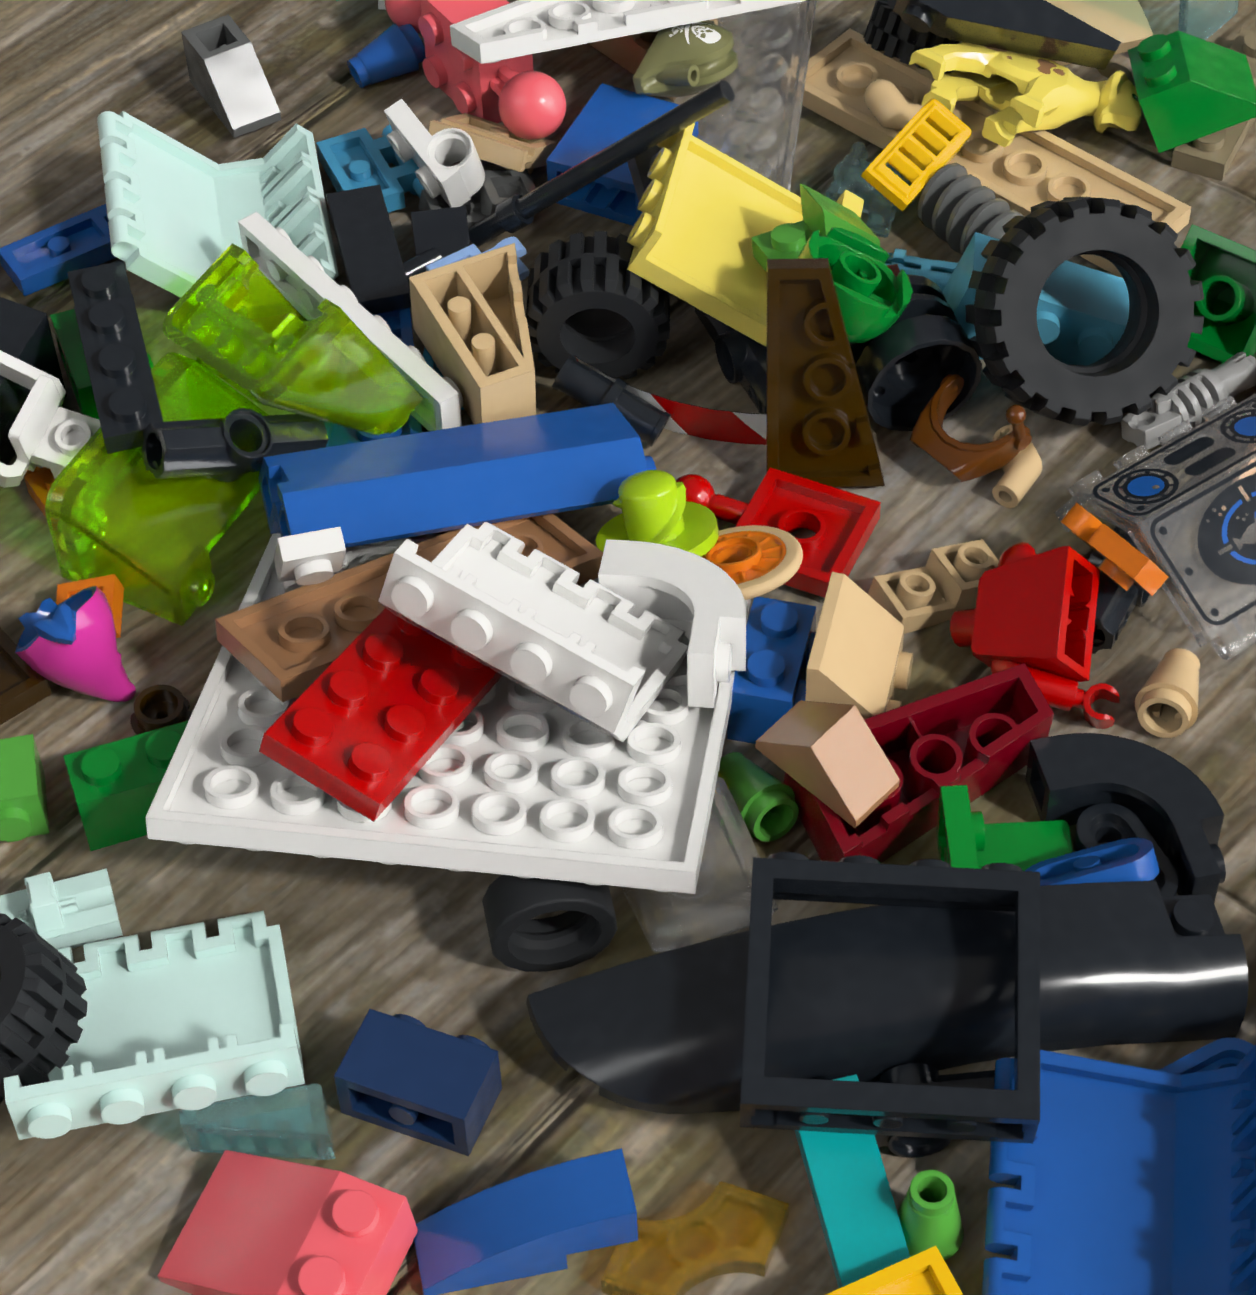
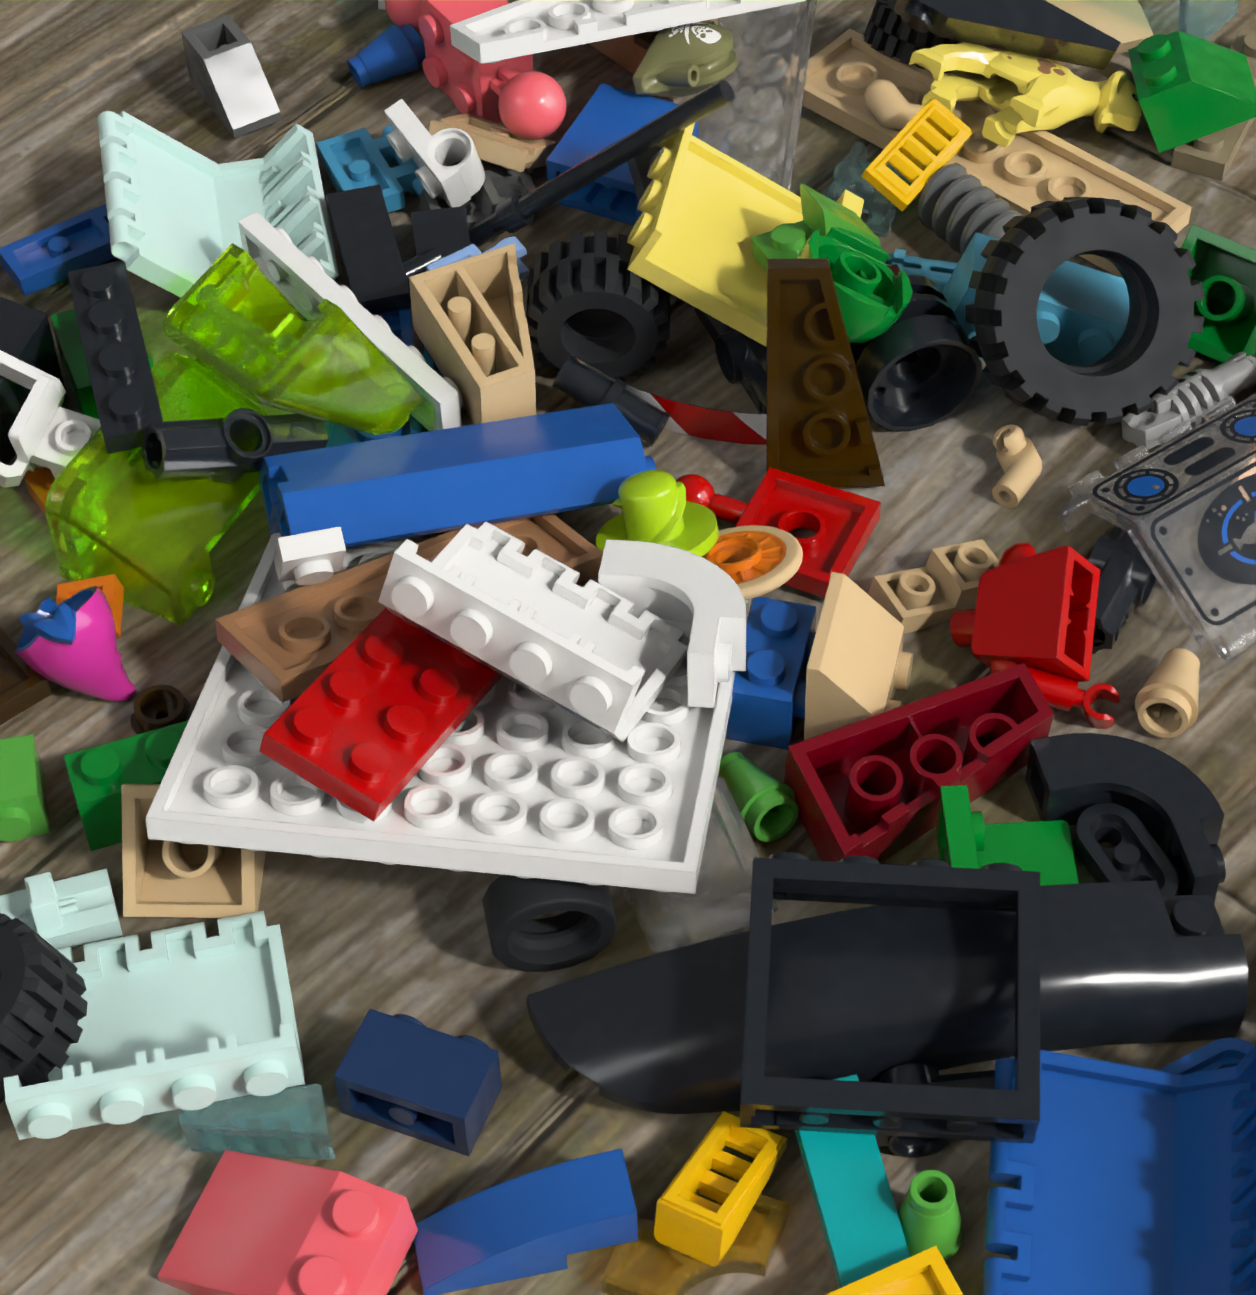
(182, 878): none -> tan slope
(699, 1225): none -> yellow slope
(832, 757): medium nougat slope -> none
(965, 459): reddish brown helmet -> none
(1111, 862): blue plate -> none
(1122, 561): orange plate -> none

